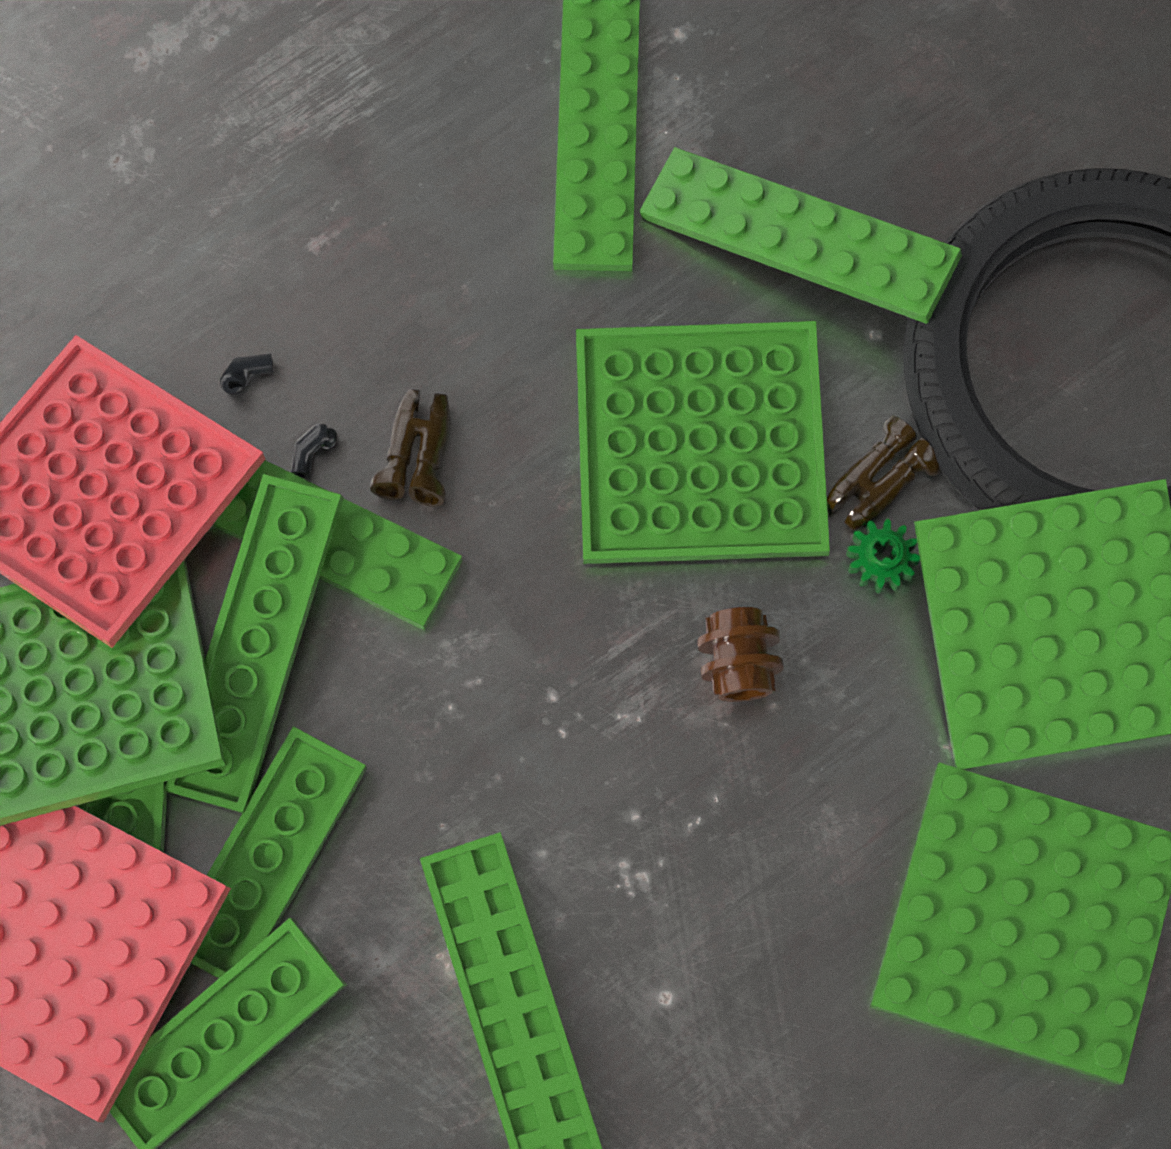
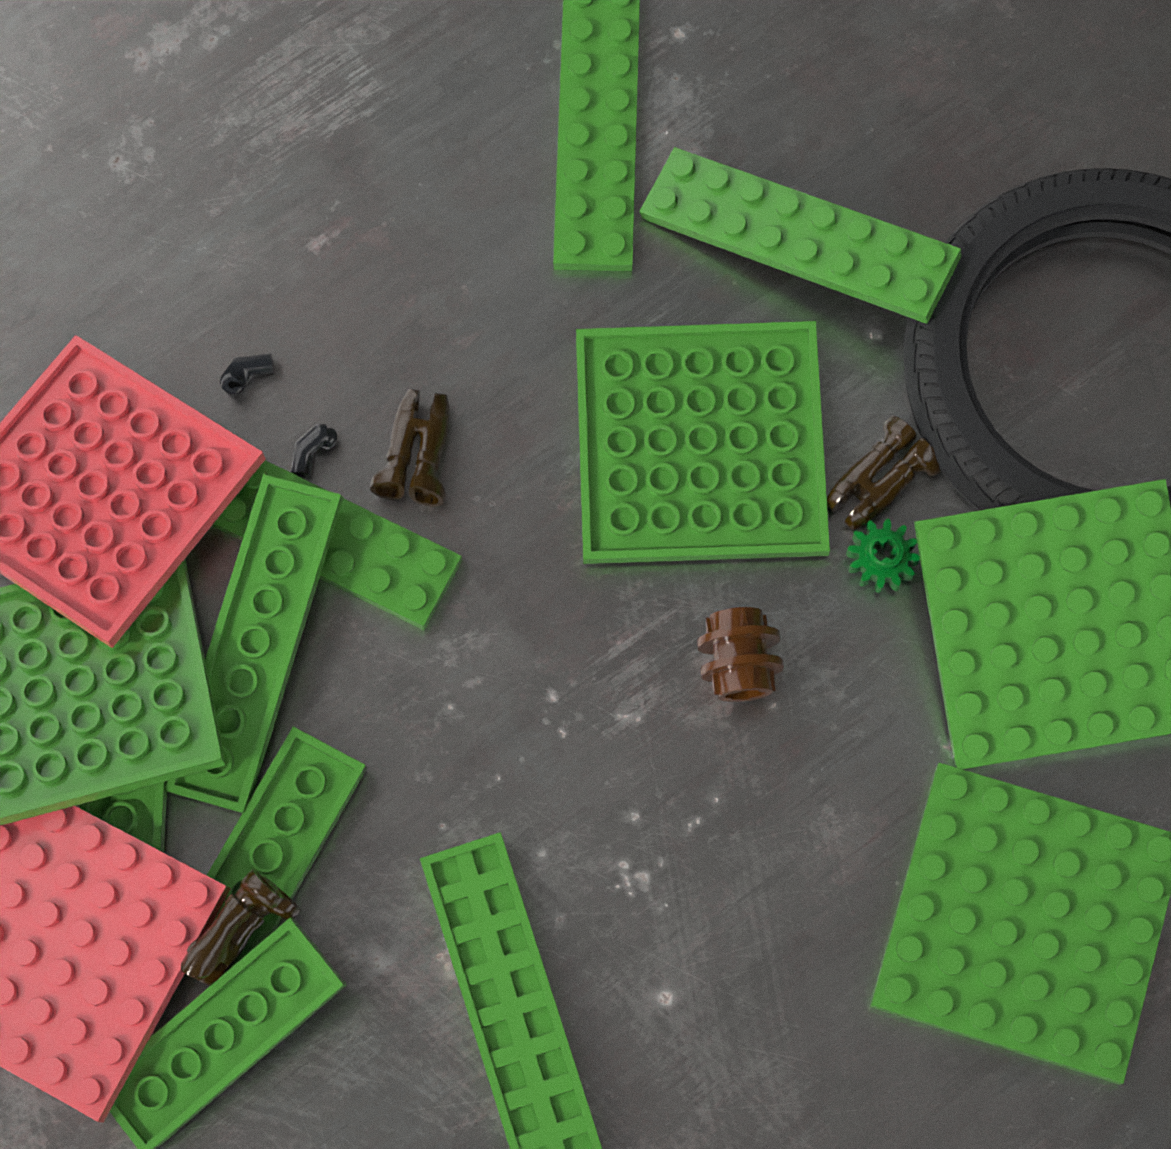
(229, 933): none -> dark brown piece

